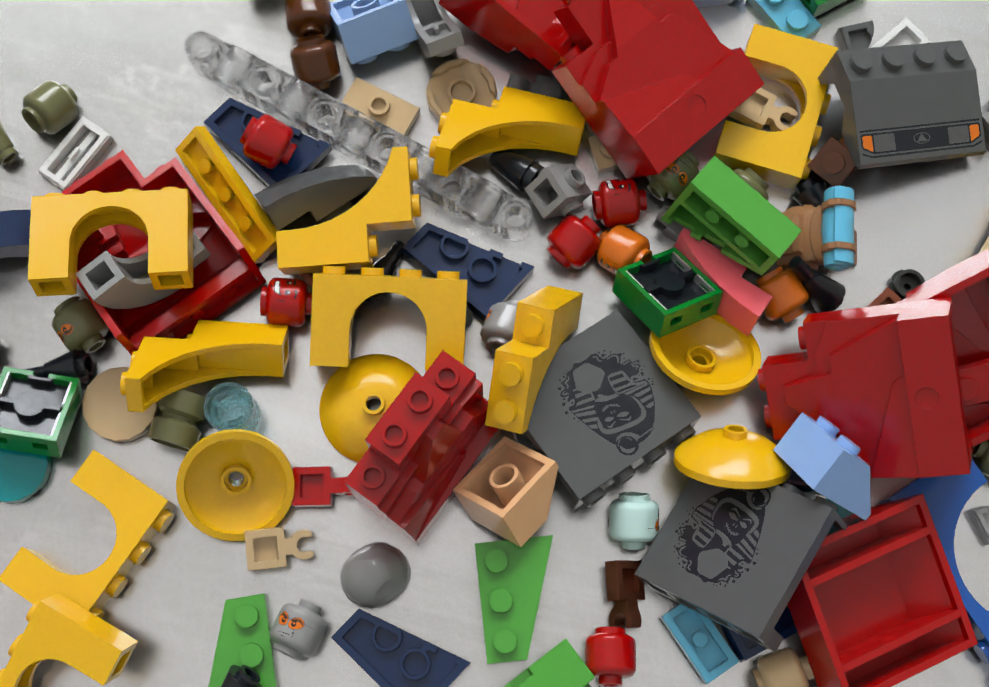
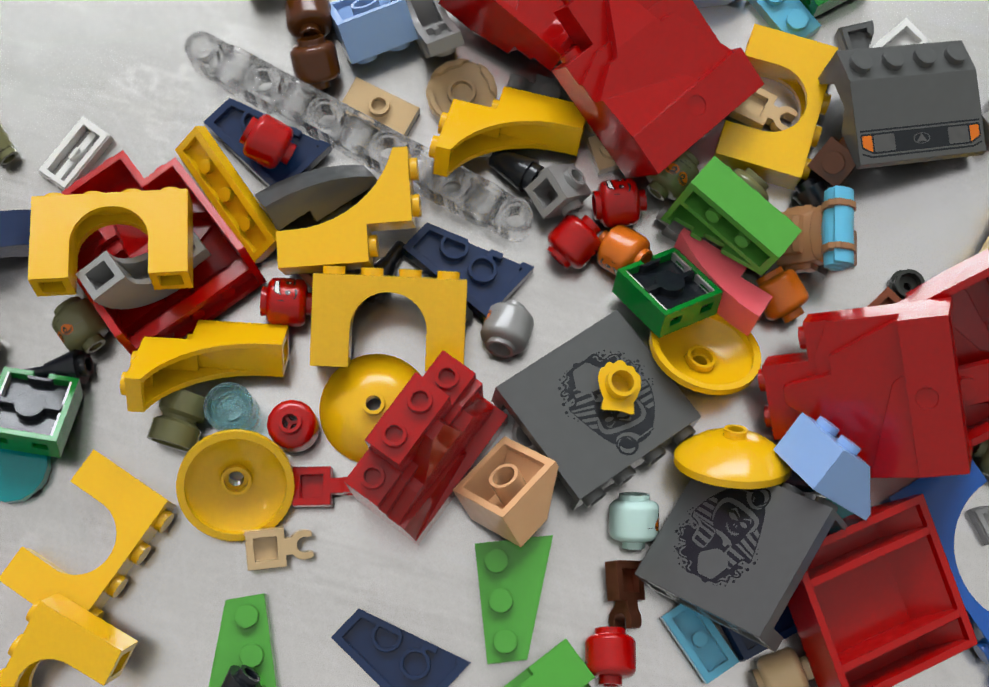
(50, 107): olive head -> none
(108, 412): tan tile -> none
(291, 414): none -> red head
(298, 630): light grey head -> none
(375, 575): light grey hat -> none
(520, 365): yellow arch -> none
(619, 387): none -> yellow animal
(823, 291): black cone -> none

